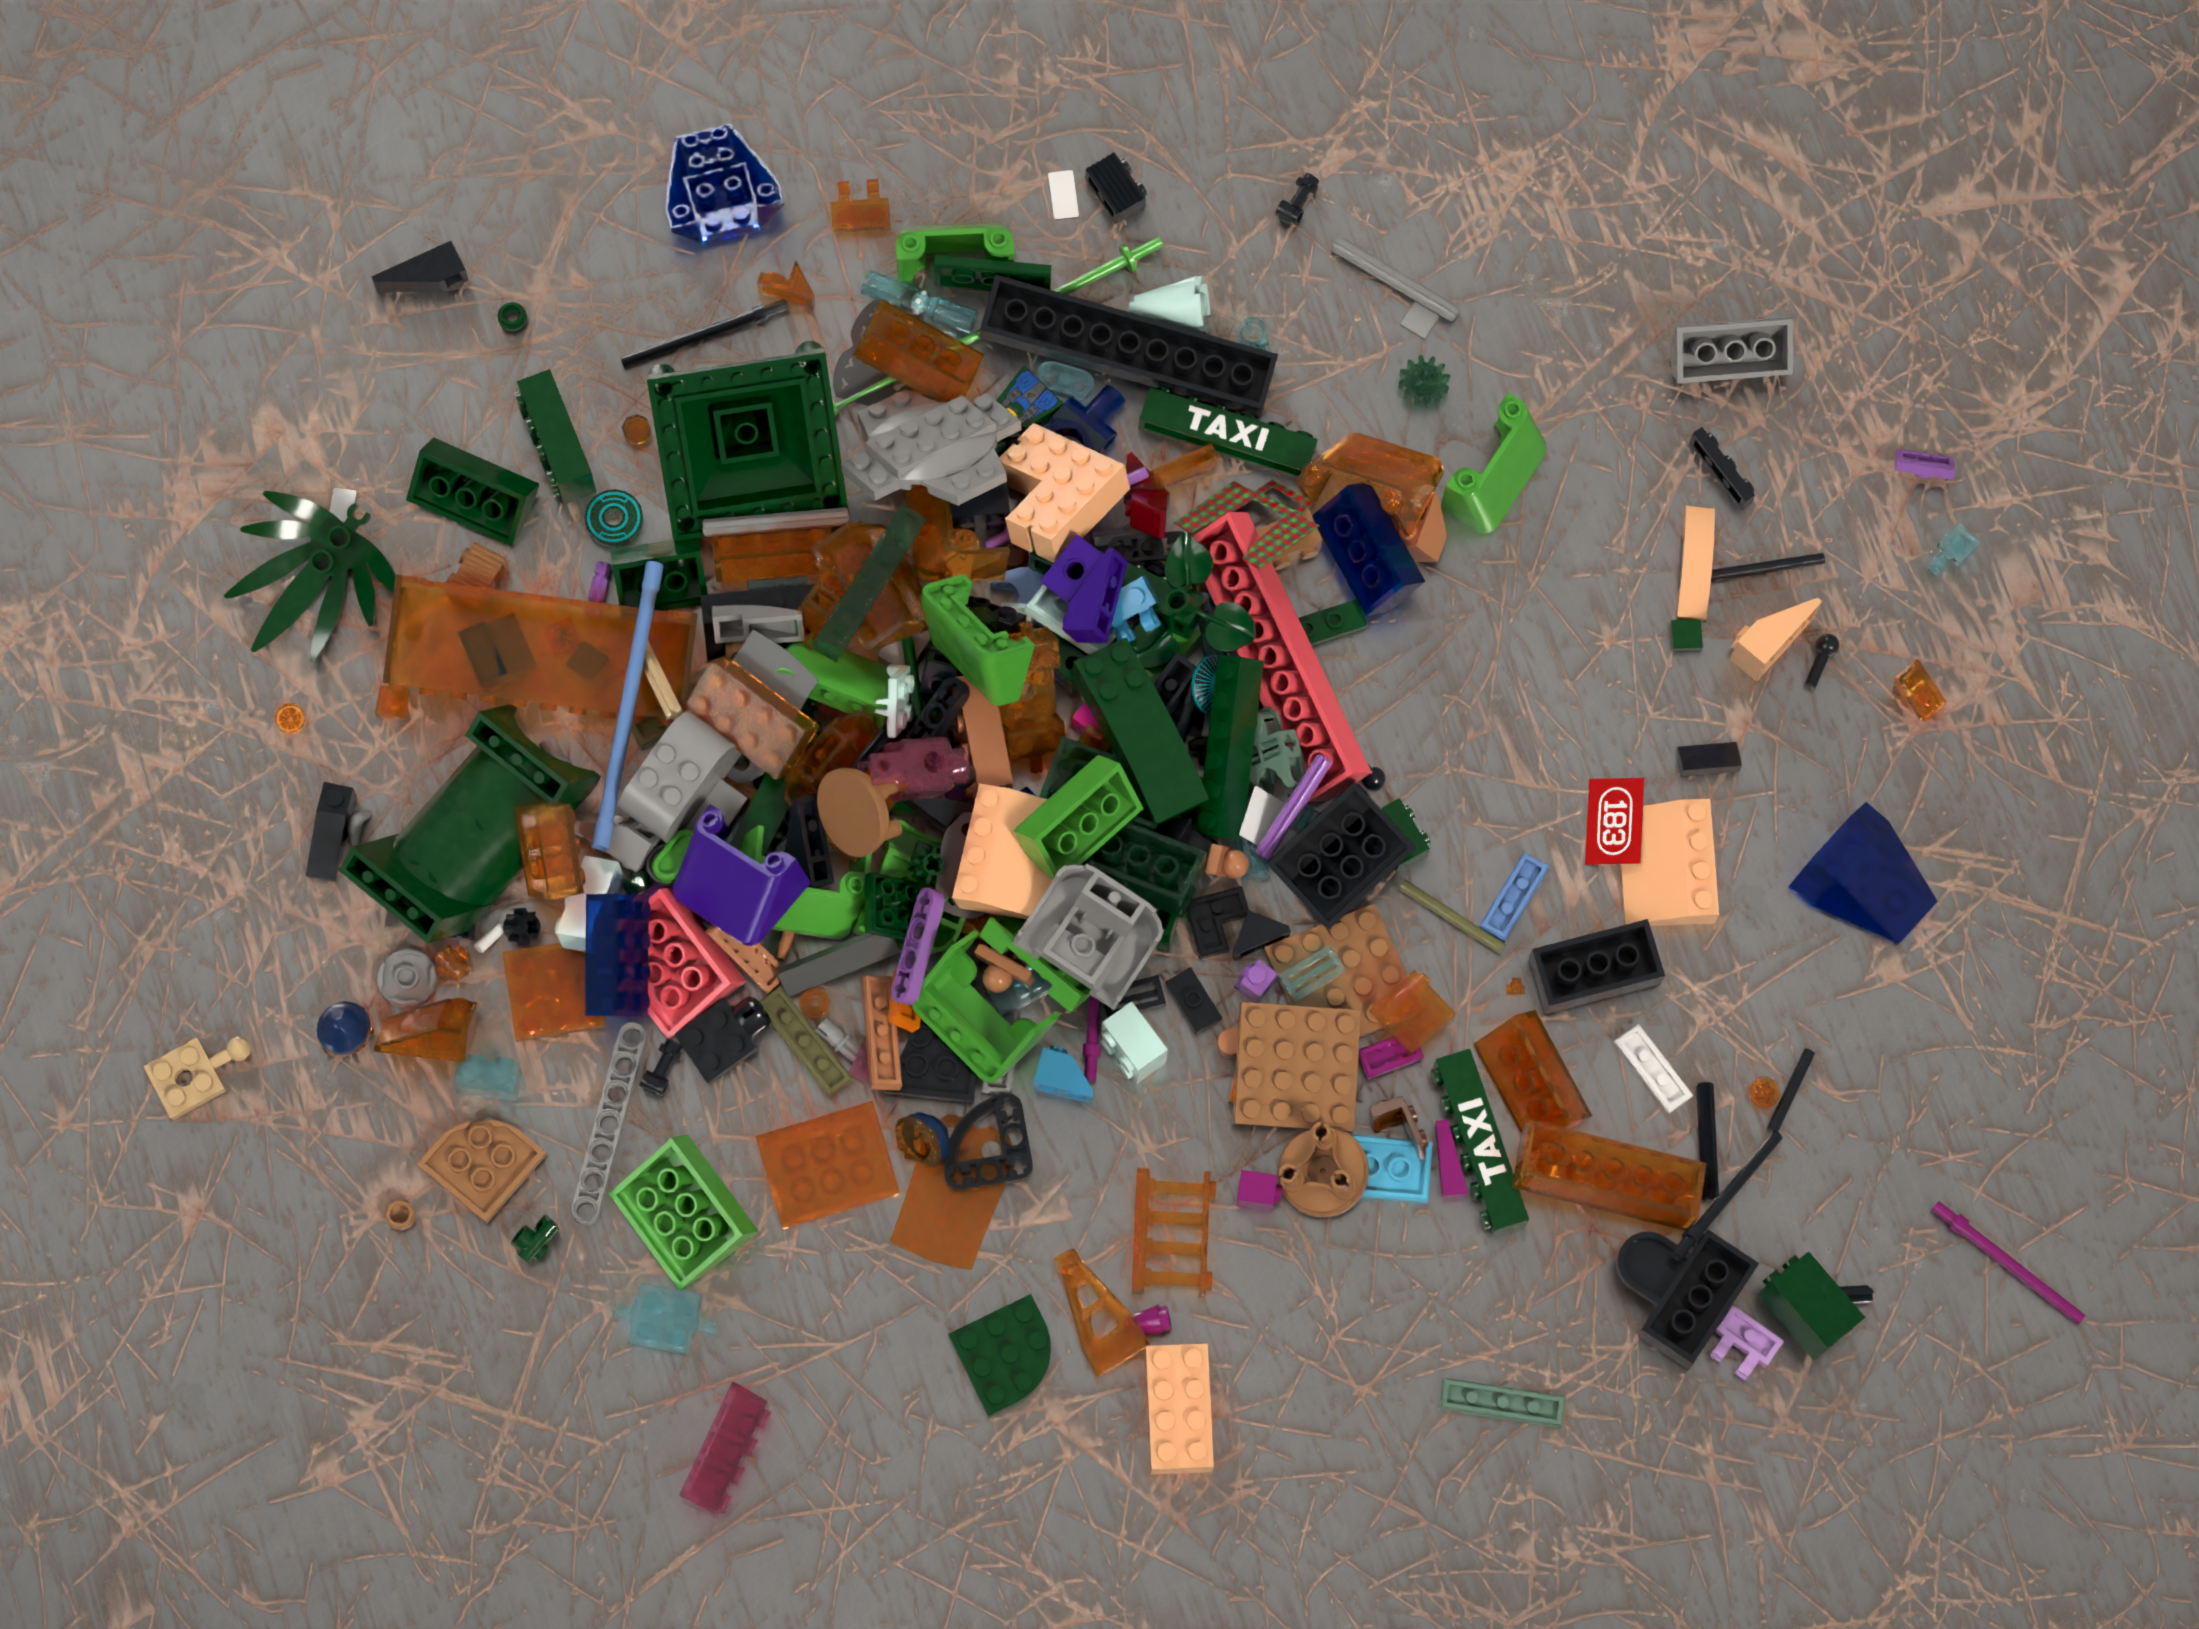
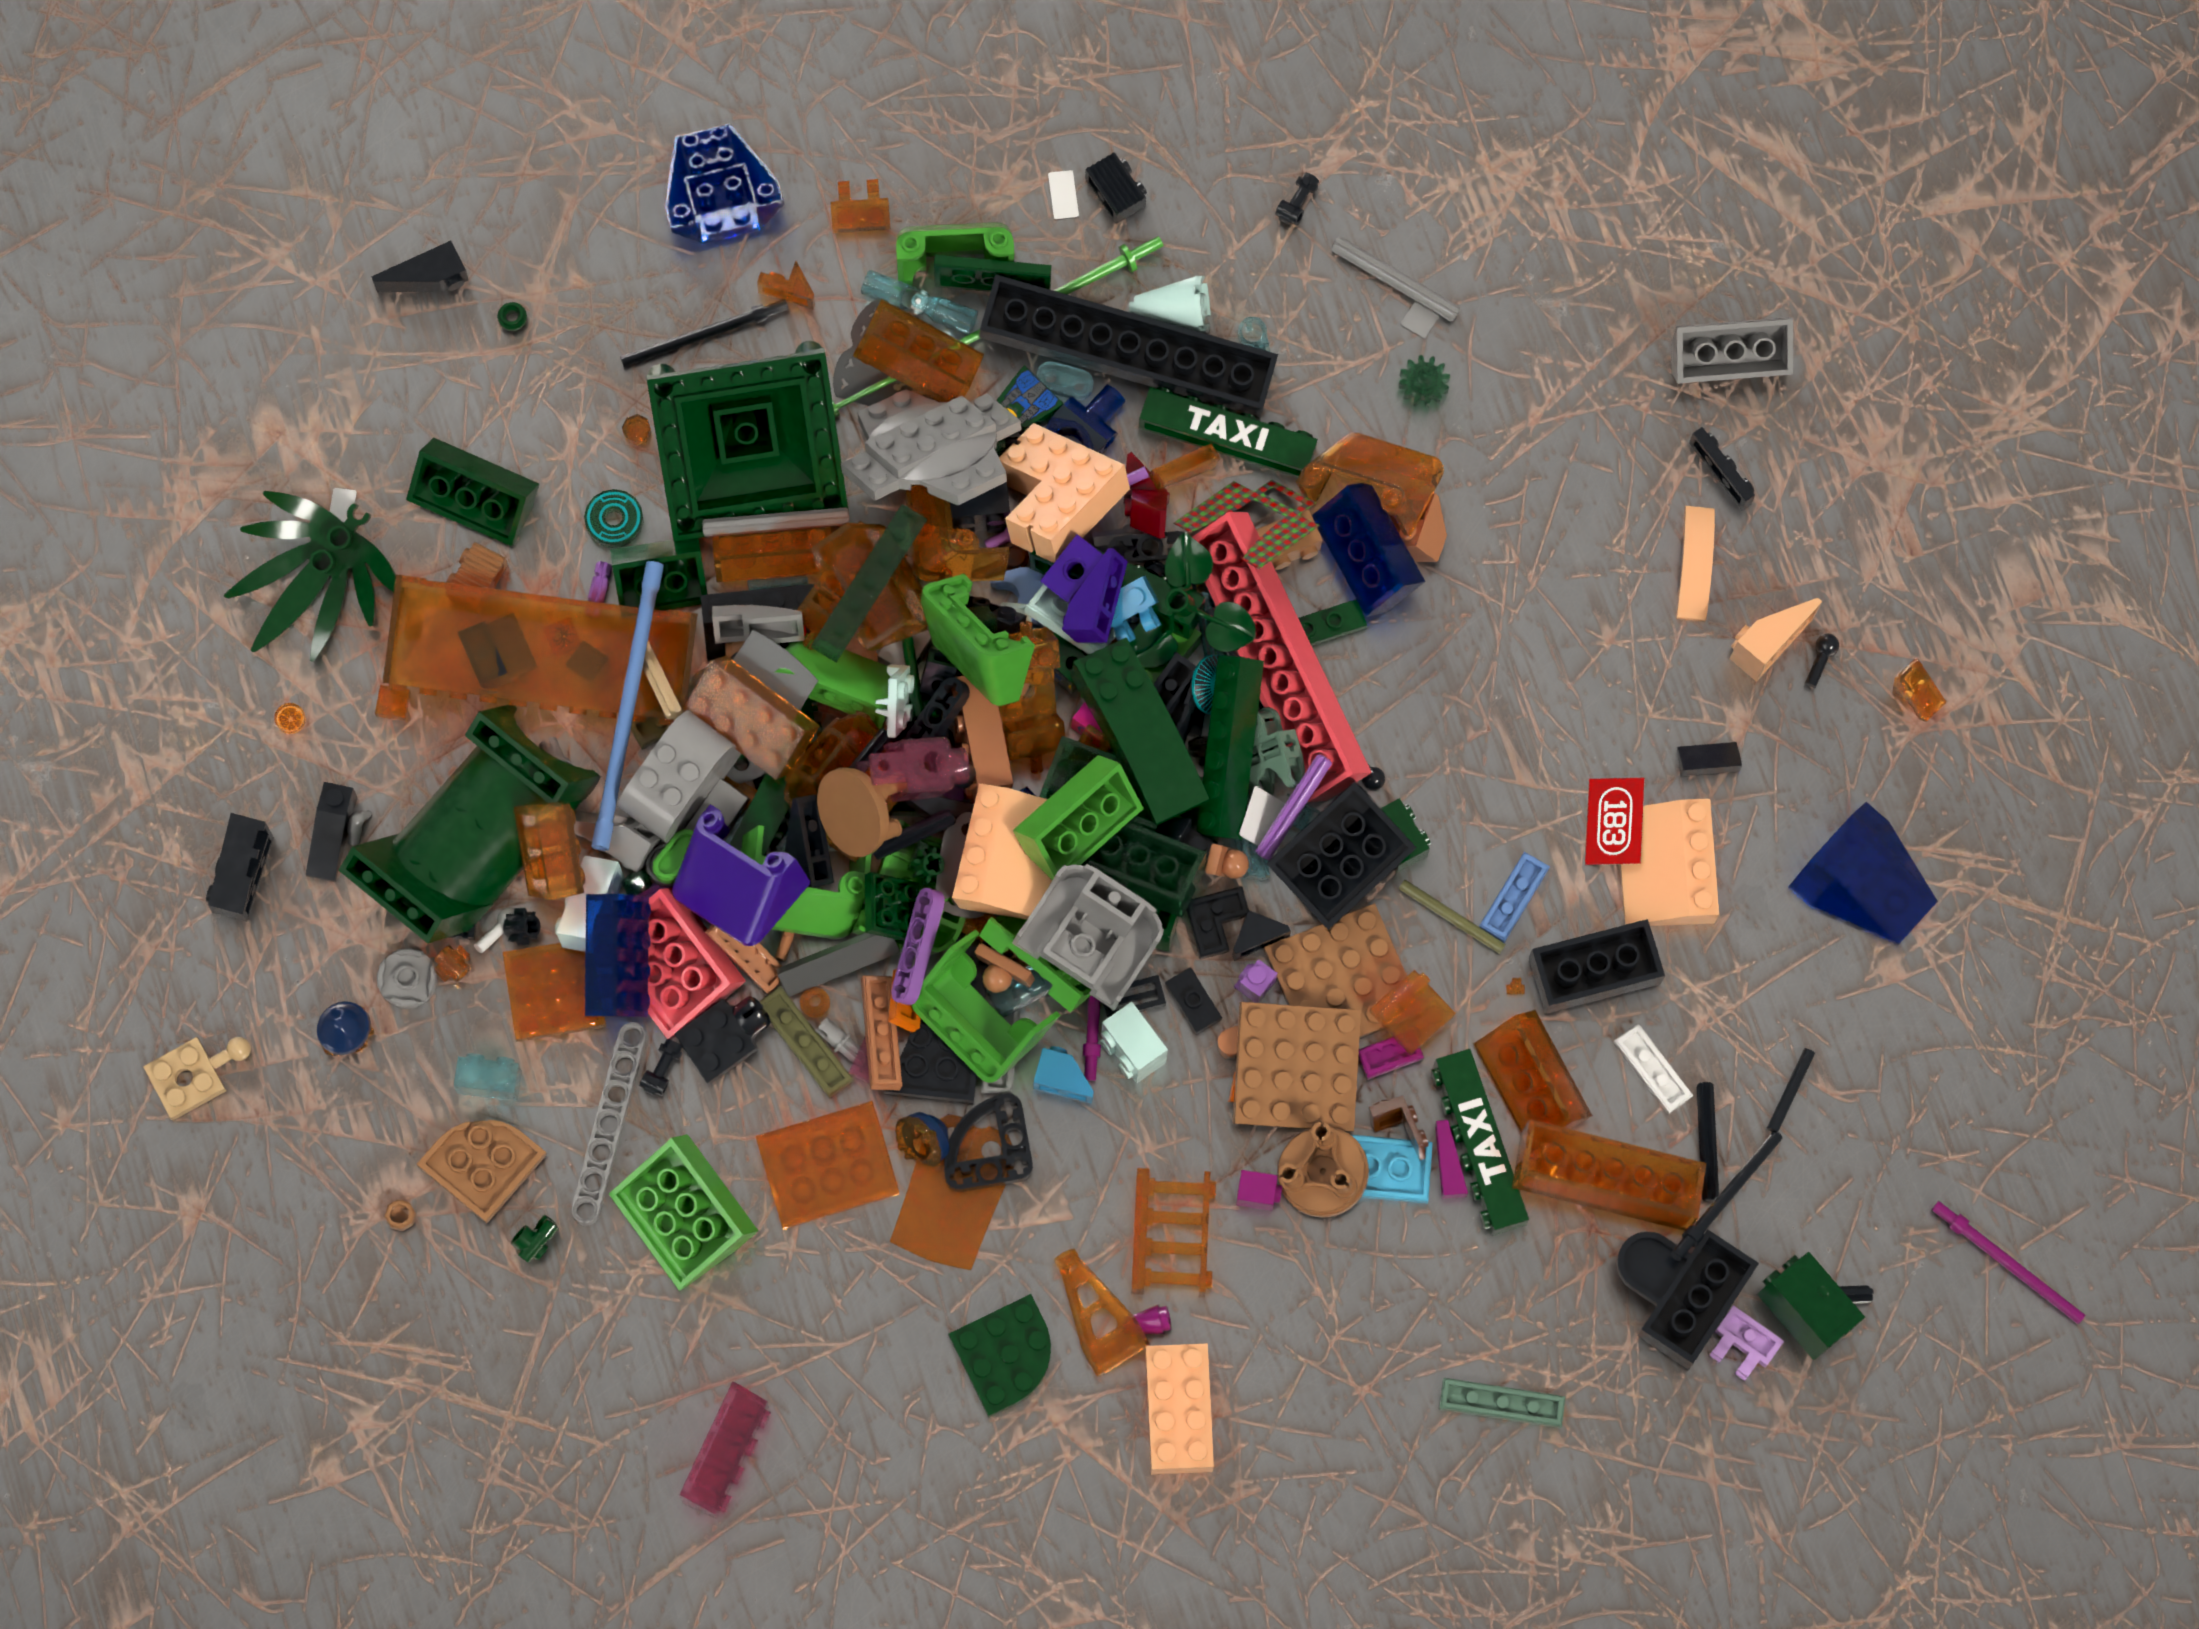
(239, 867): none -> black wedge
(431, 1031): clear orange slope -> none
(554, 437): dark green brick -> none
(664, 1319): clear light blue plate -> none
(916, 833): none -> black axle
(1334, 960): clear light blue tile -> none
(1486, 497): bright green windscreen -> none
(1686, 635): dark green tile -> none
(1764, 1092): clear orange tile -> none
(1767, 566): black bar -> none
(1924, 464): medium lavender plate -> none
(1954, 546): clear light blue plate -> none

